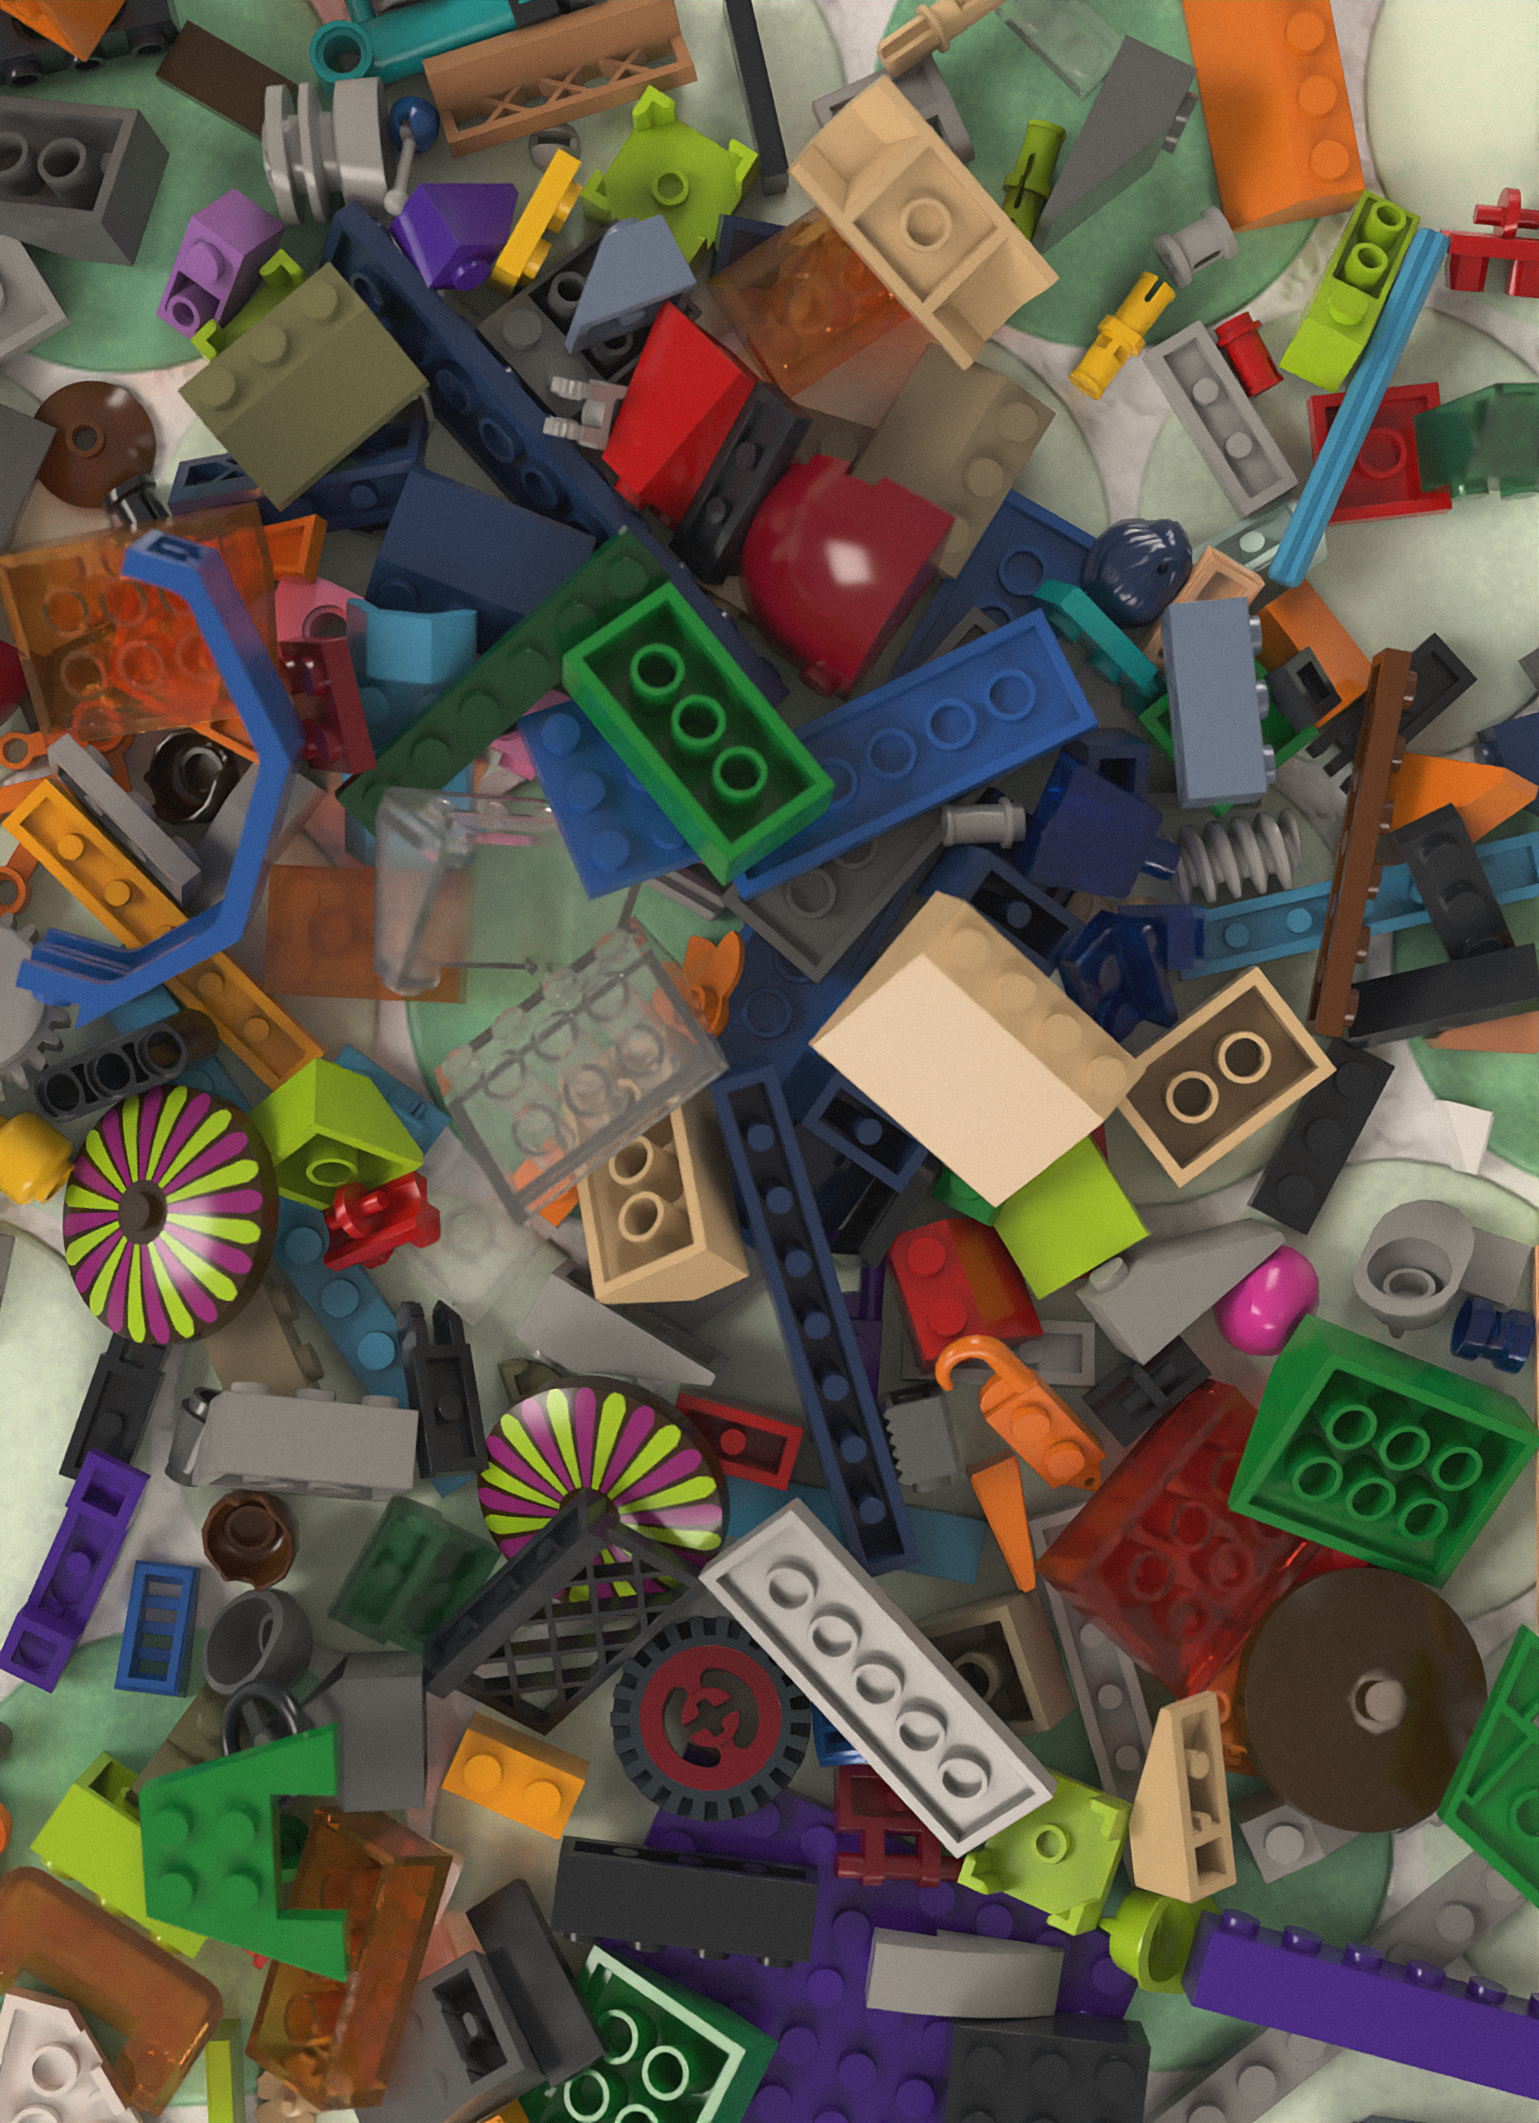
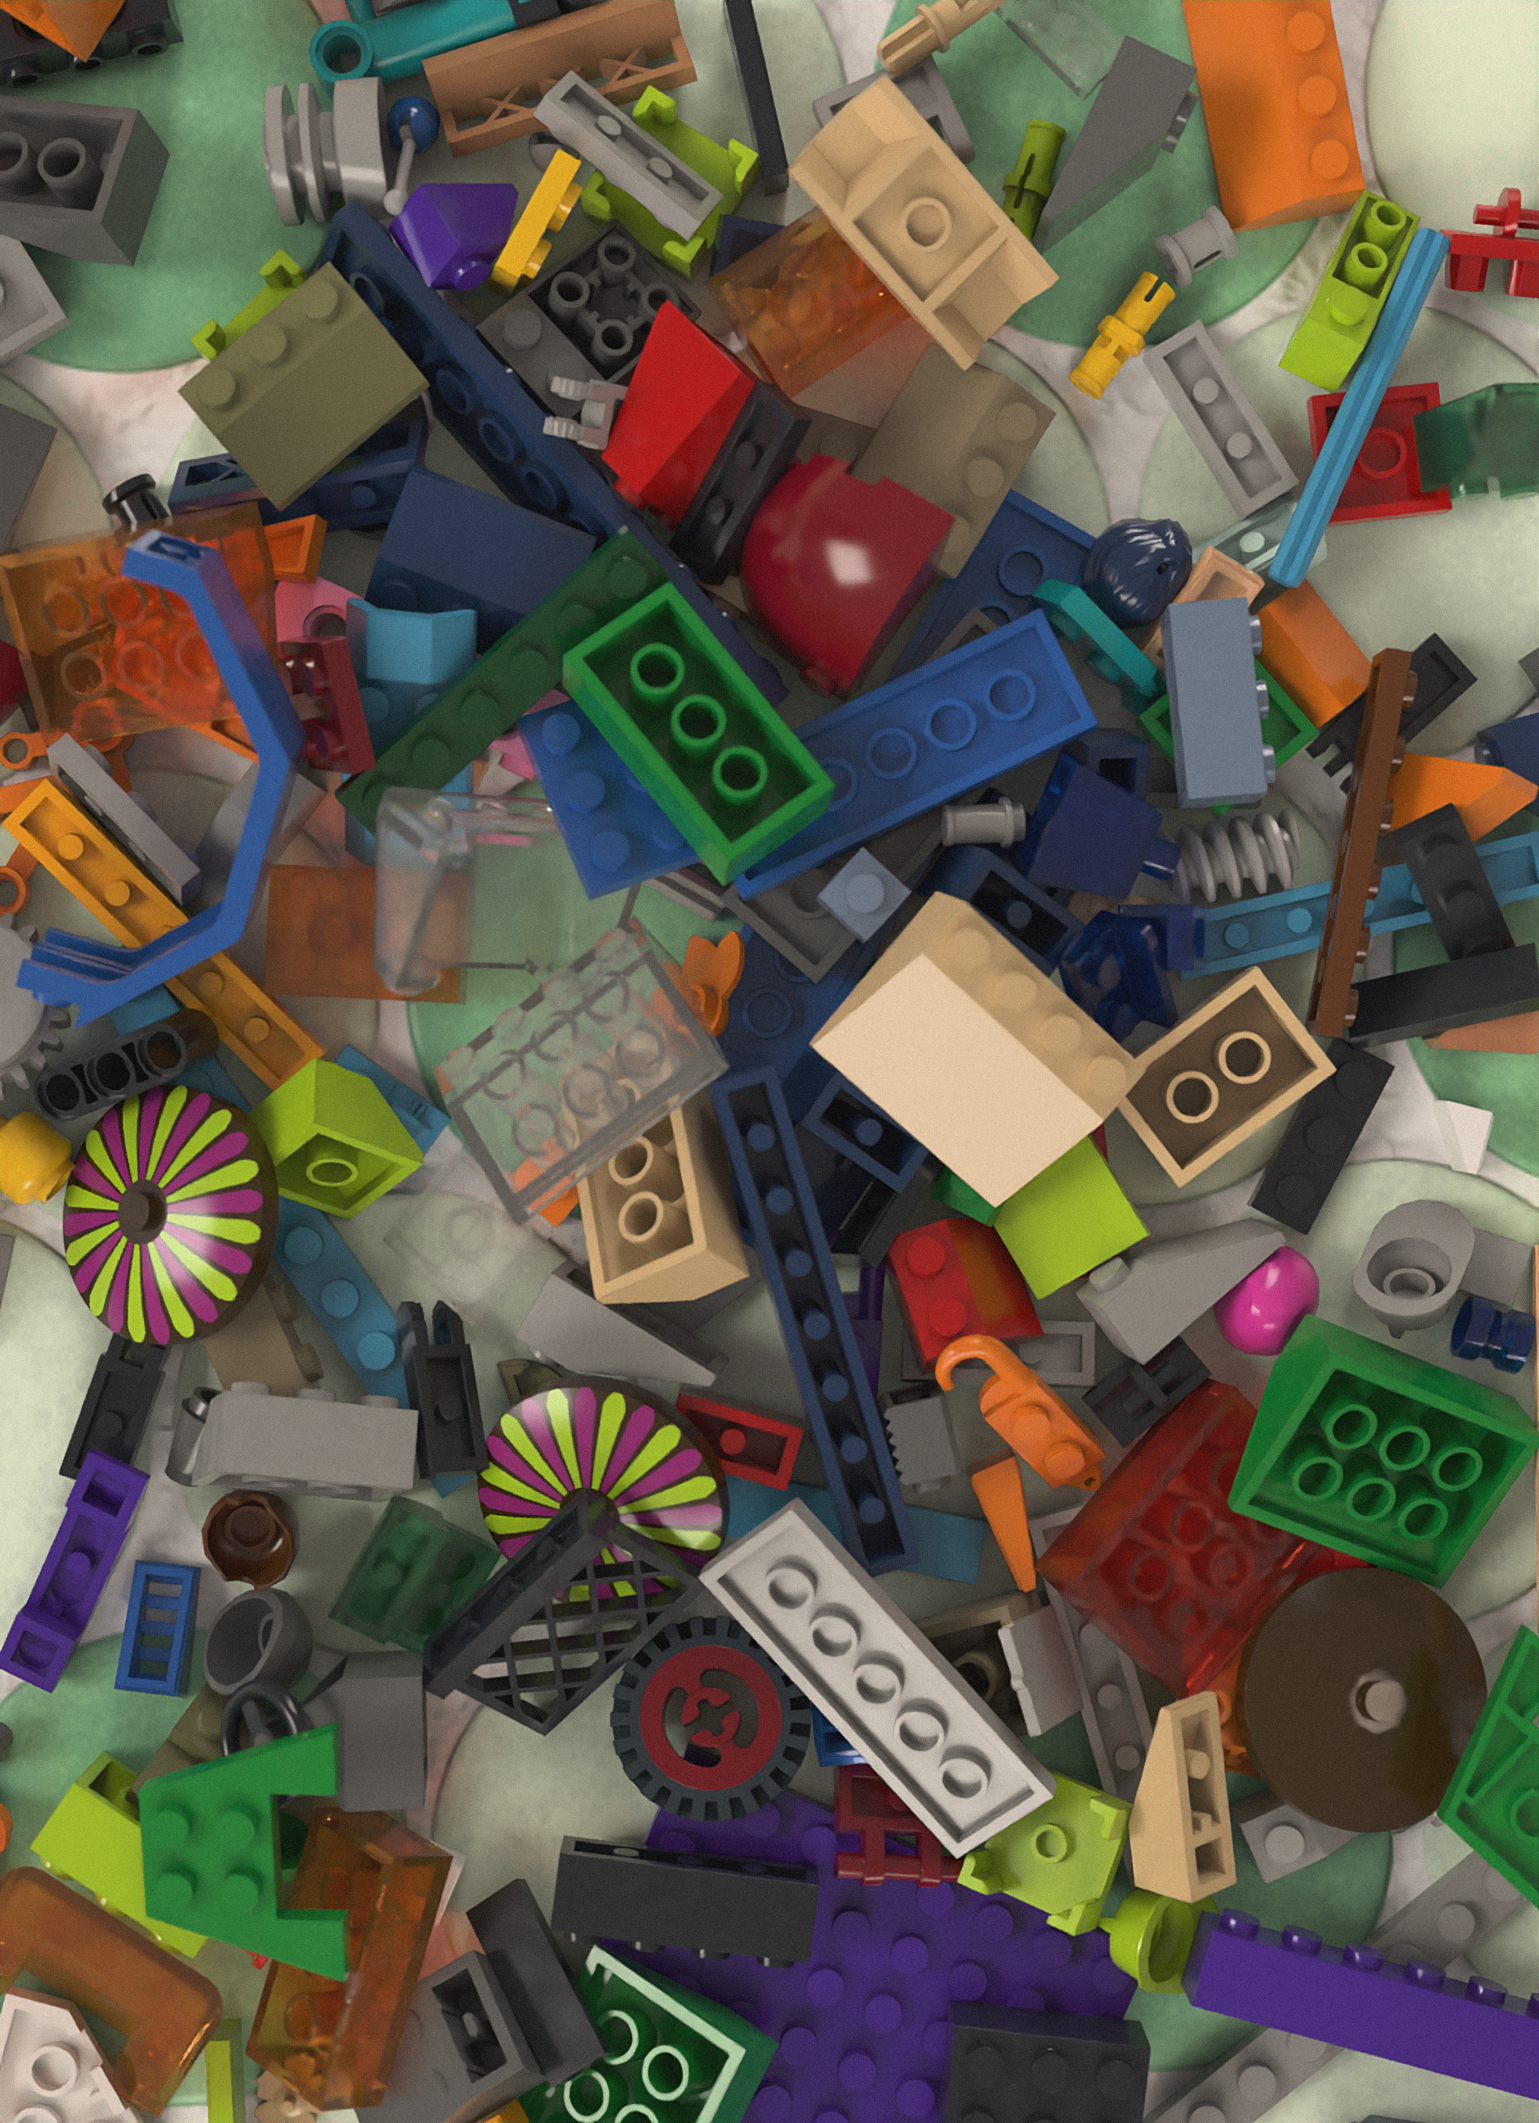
(122, 447): reddish brown dish -> none
(190, 777): dark brown hair -> none
(219, 263): medium lavender slope -> none
(220, 78): dark brown tile -> none
(371, 1223): red hips -> none
(516, 1775): light orange brick -> none
(628, 155): none -> light grey plate
(629, 282): sand blue slope -> none
(863, 895): none -> sand blue brick
(961, 1975): light grey slope -> none
(1041, 1670): none -> light grey piece
(1248, 354): red pin -> none
(1302, 689): black plate -> none

